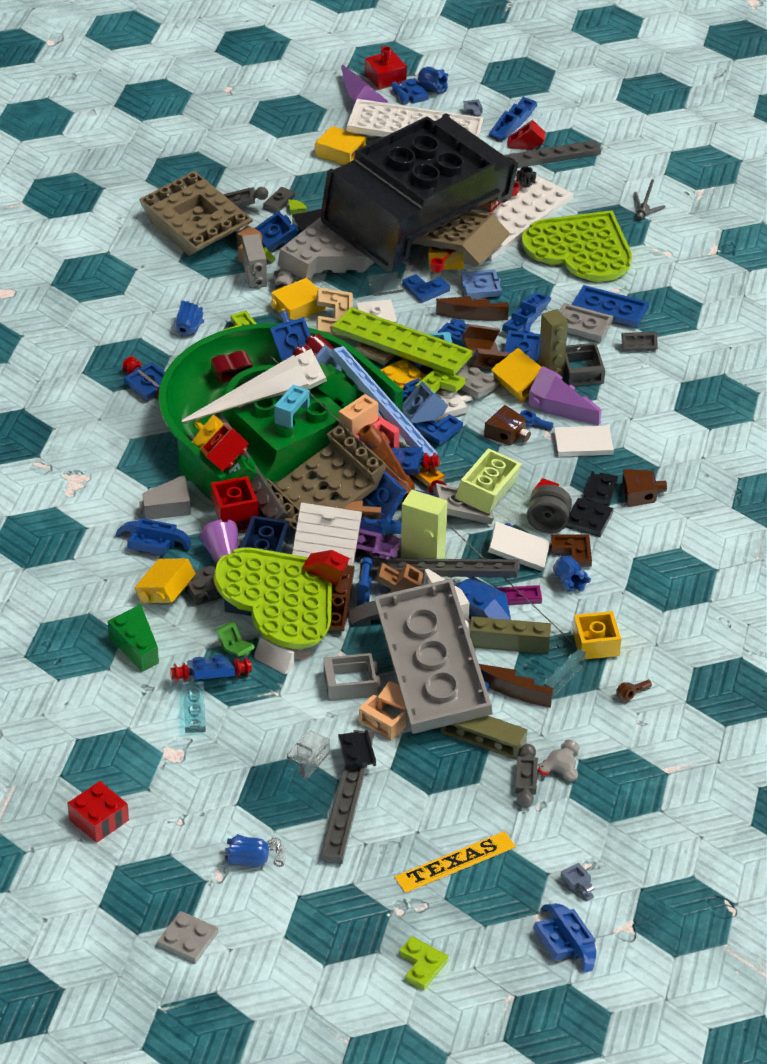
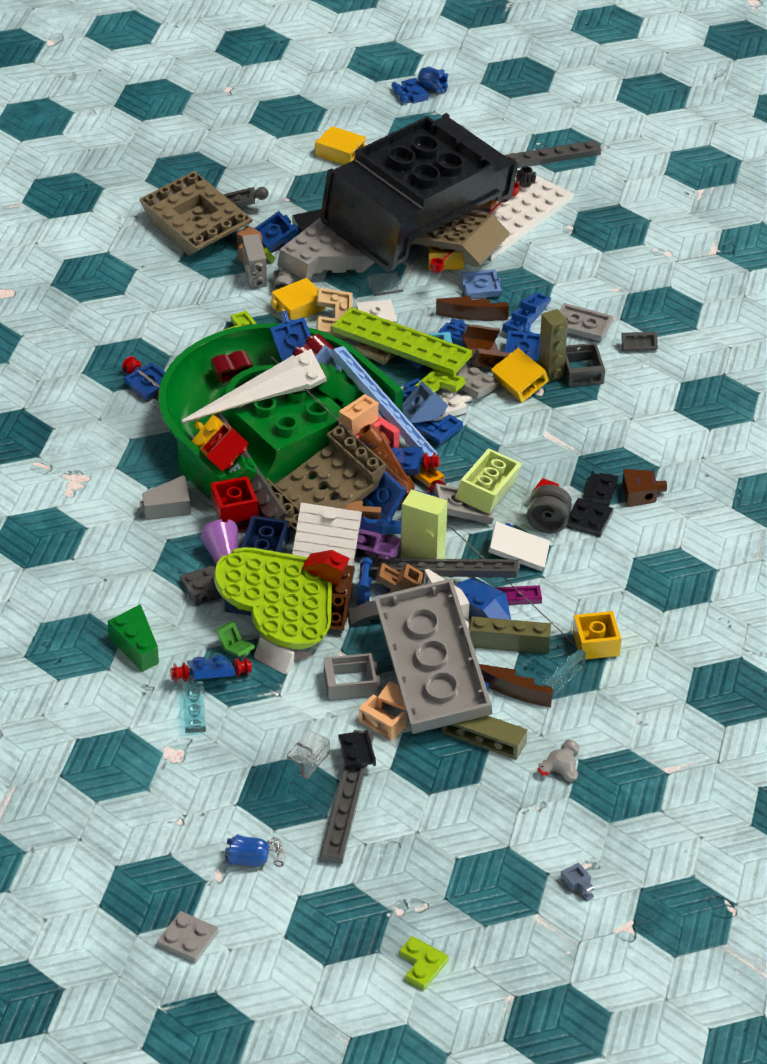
(98, 811): red brick -> none
(153, 536): blue plate -> none
(165, 580): yellow brick -> none
(188, 318): blue piece -> none
(279, 199): dark grey plate -> none
(289, 404): medium azure panel -> none
(296, 207): lime tile -> none
(358, 88): medium lavender wedge -> none
(385, 68): red brick -> none
(385, 118): white plate -> none
(403, 372): yellow plate -> none
(425, 291): blue plate -> none
(454, 861): yellow sticker -> none
(473, 107): sand blue plate -> none
(506, 427): reddish brown torso -> none
(513, 119): blue slope -> none
(526, 775): dark grey plate -> none
(527, 137): red slope -> none
(531, 419): blue plate -> none
(557, 398): medium lavender wedge -> none
(566, 935): blue plate -> none
(570, 573): blue piece -> none
(575, 544): reddish brown plate -> none
(583, 441): white tile -> none
(585, 243): lime plate -> none
(621, 307): blue plate -> none
(627, 690): reddish brown plate -> none
(644, 208): dark grey plant -> none

